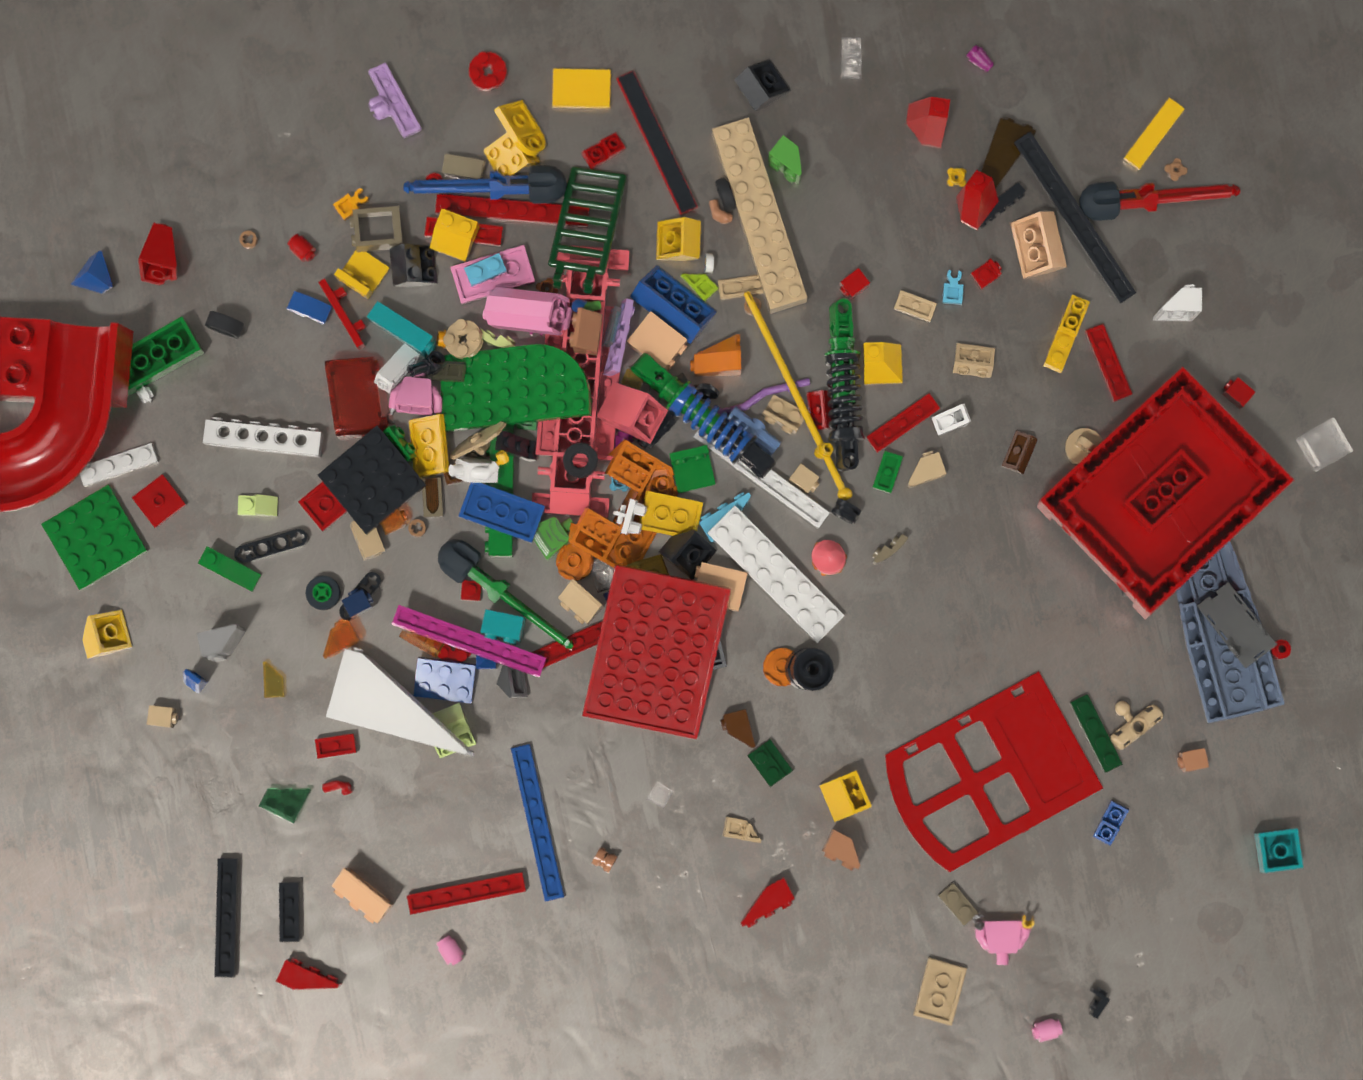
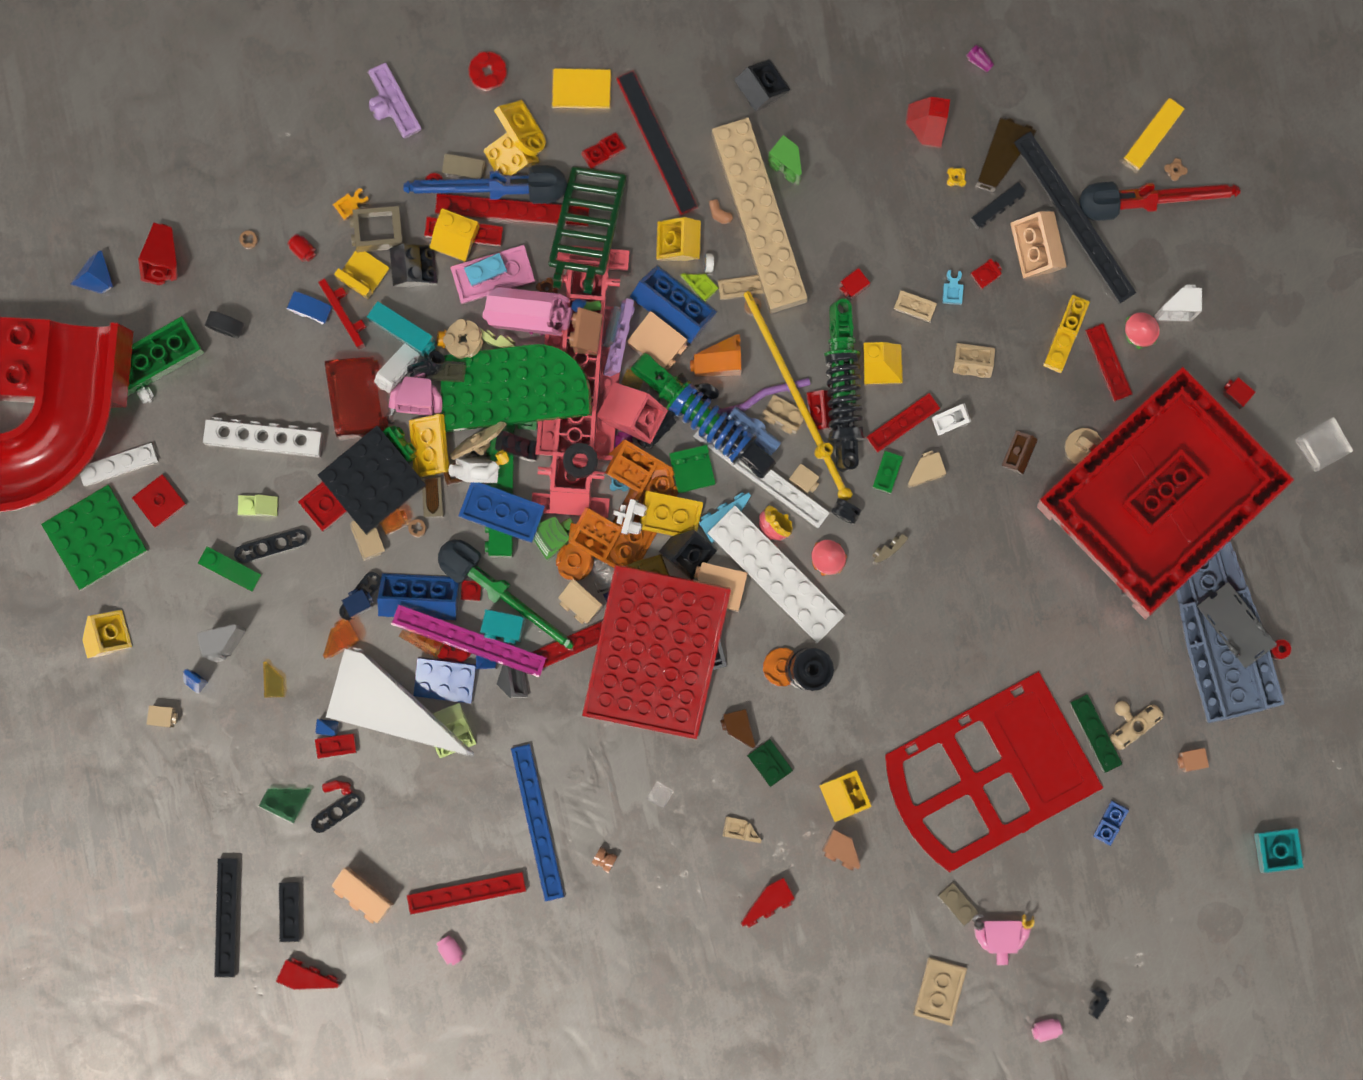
(317, 588): black wheel -> none
(326, 727): none -> blue slope
(327, 825): none -> black beam
(425, 594): none -> blue slope
(725, 194): black tyre -> none
(774, 524): none -> yellow hair
(851, 58): clear slope -> none
(977, 199): red slope -> none
(1141, 330): none -> coral hair

